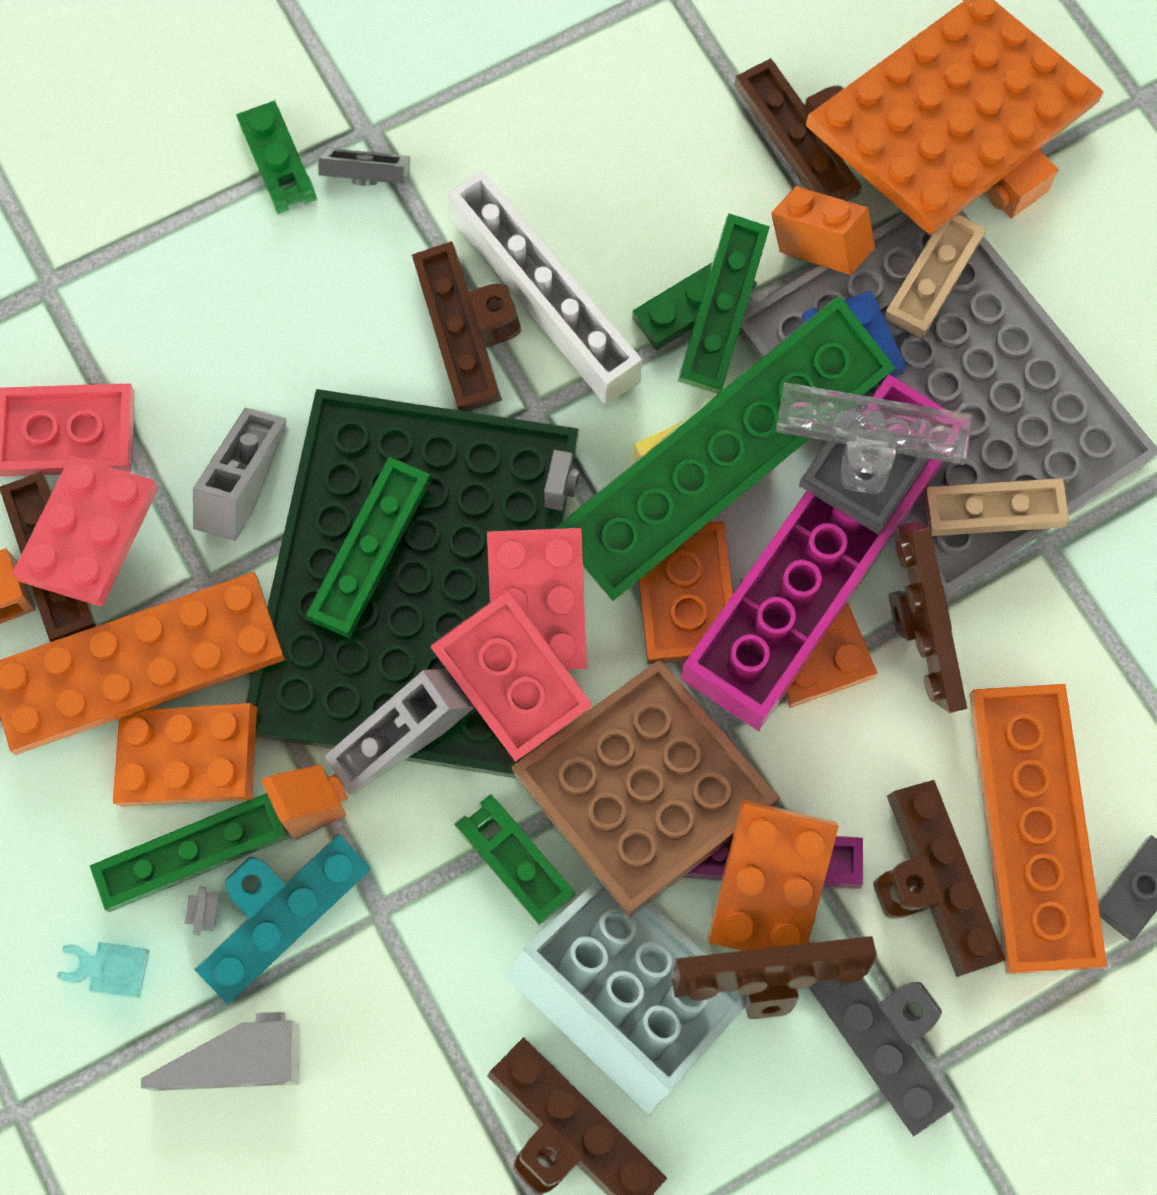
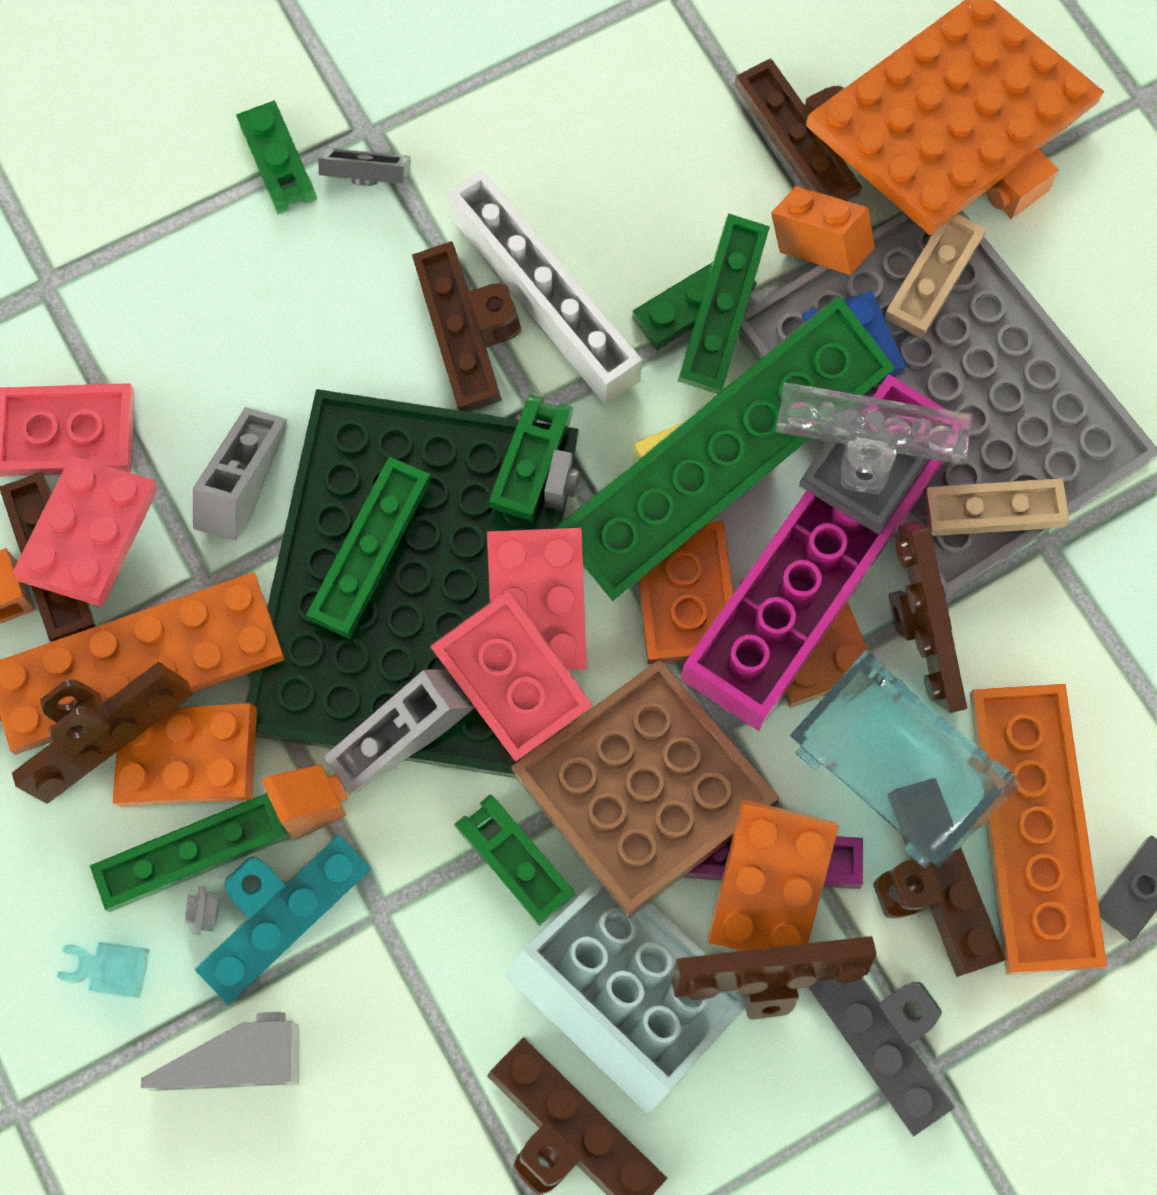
(93, 730): none -> reddish brown plate
(529, 458): none -> green plate
(904, 760): none -> clear light blue windscreen

